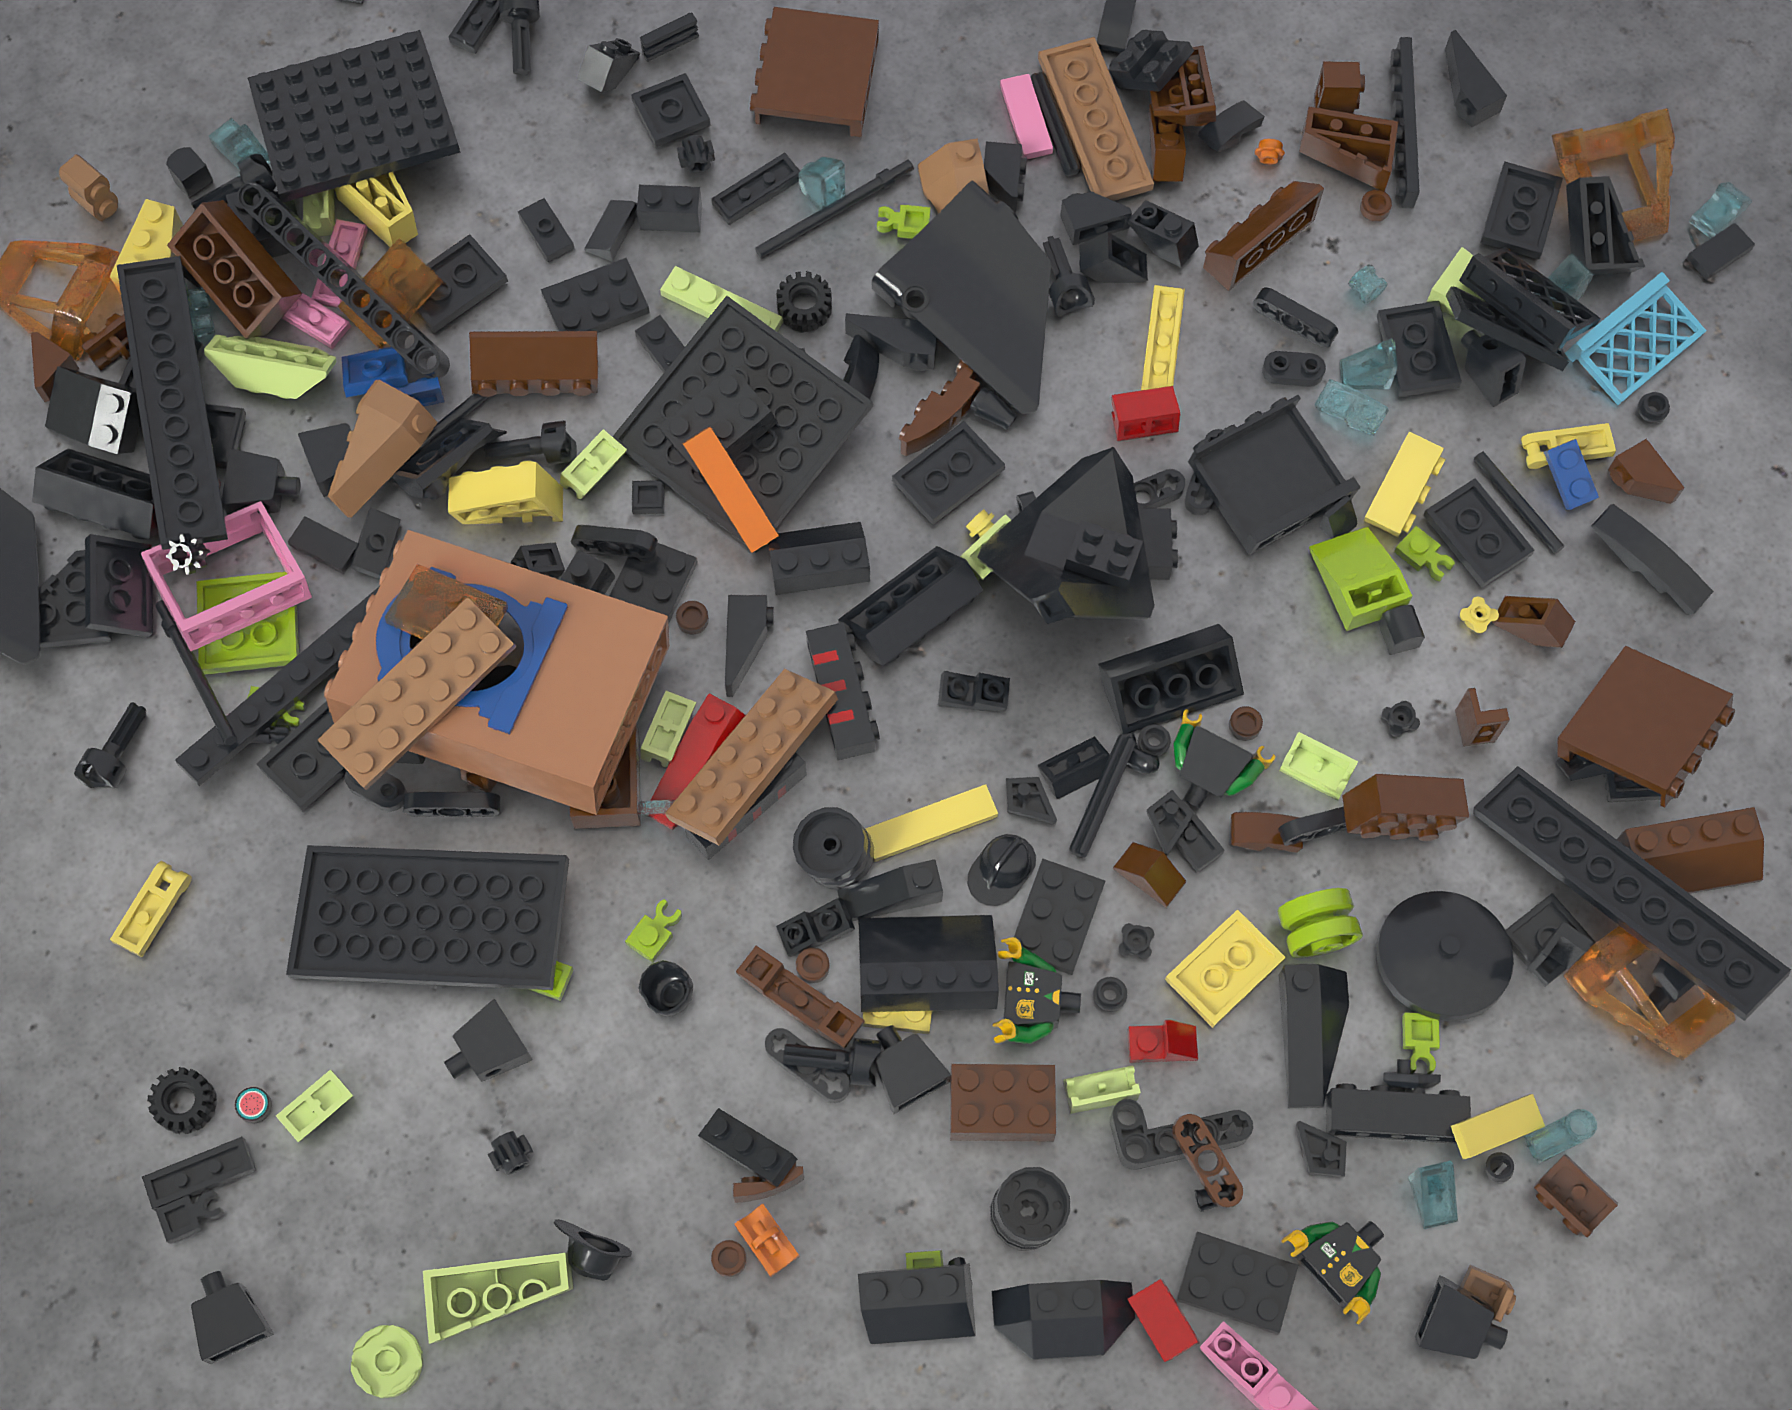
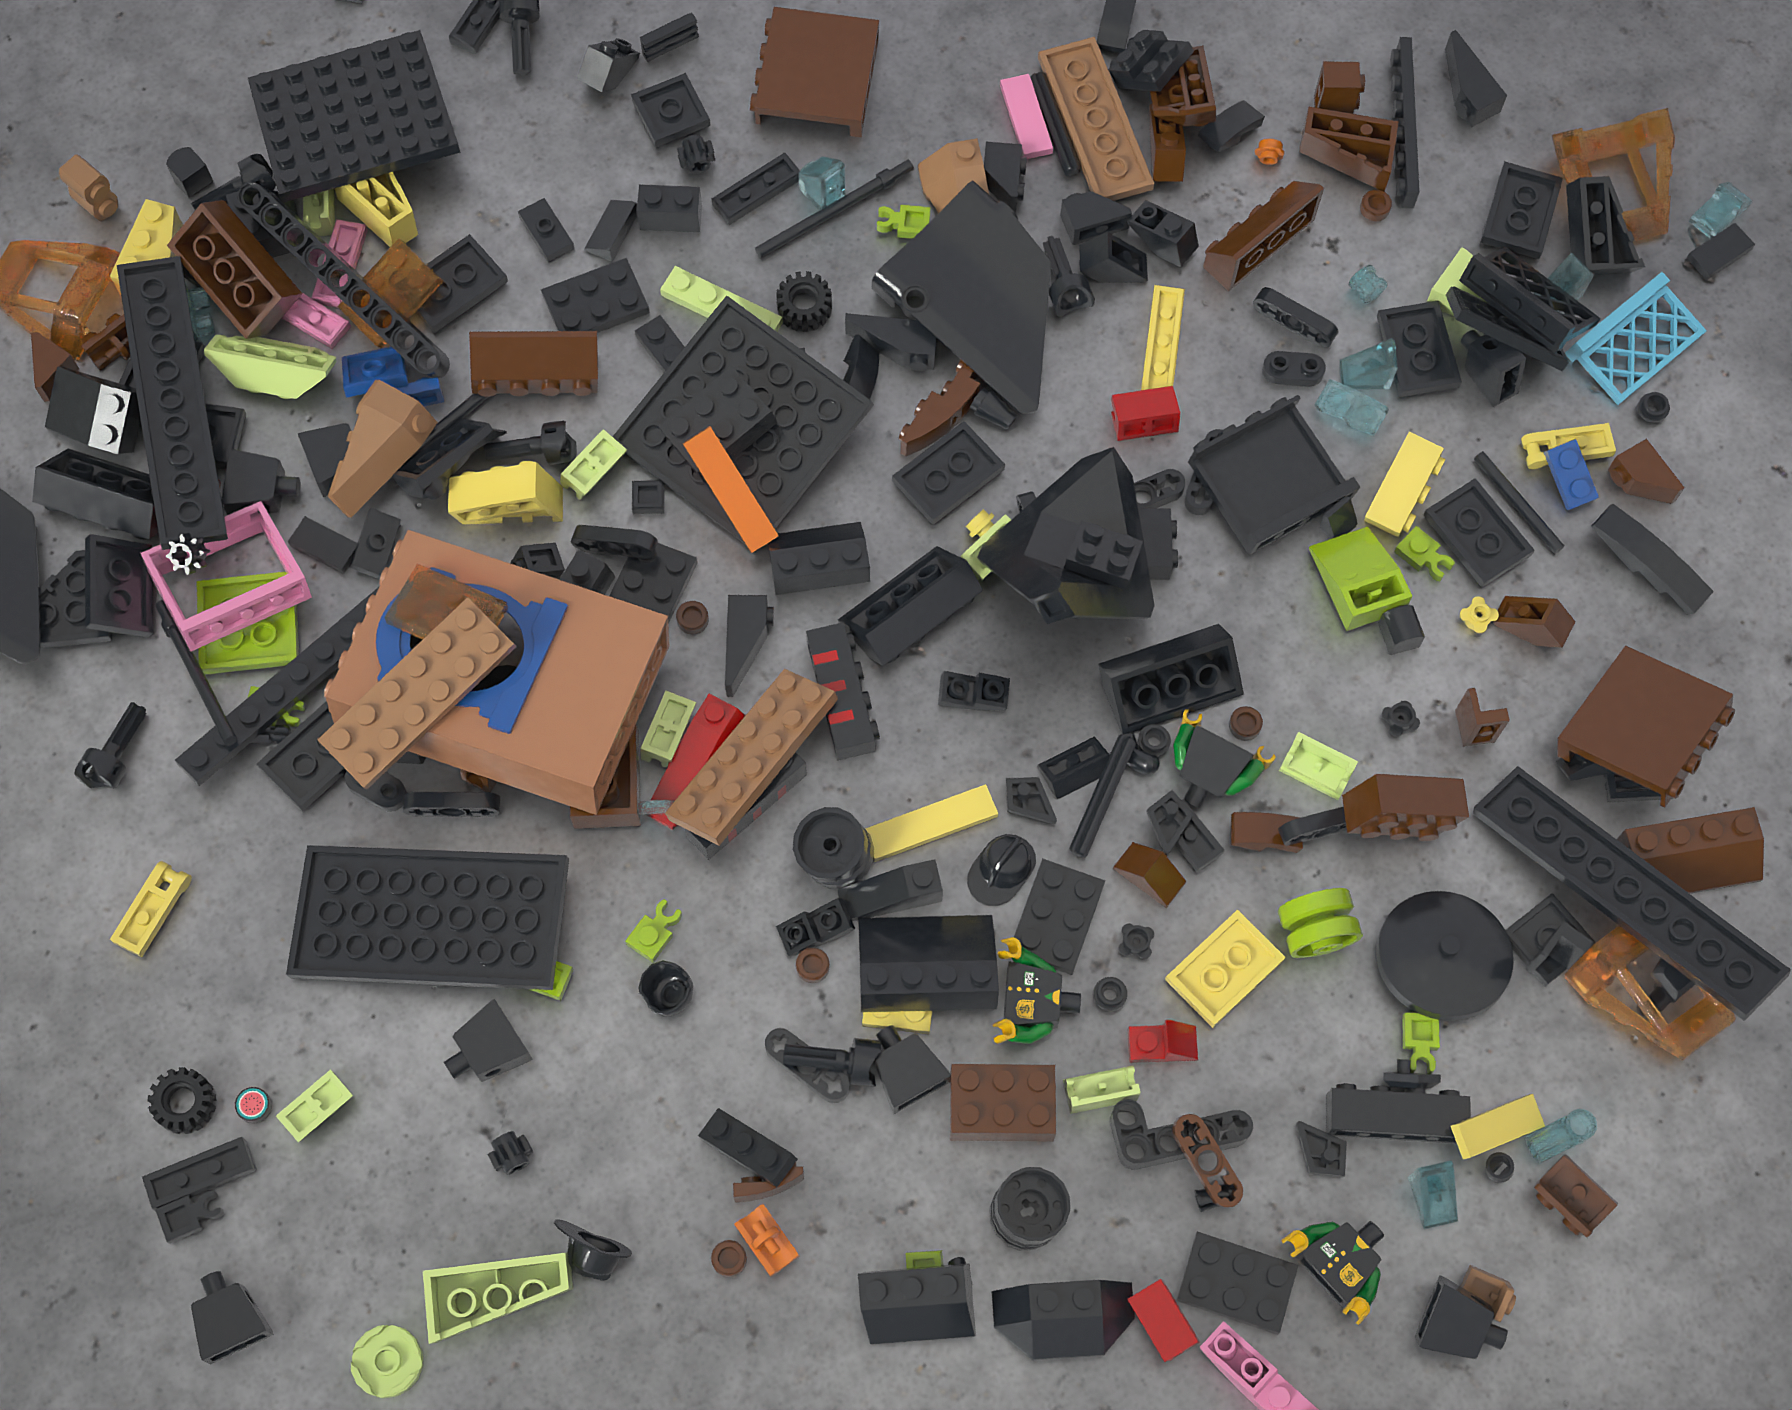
(237, 142): clear light blue slope -> none
(799, 999): reddish brown slope -> none
(1313, 1020): black wedge -> none

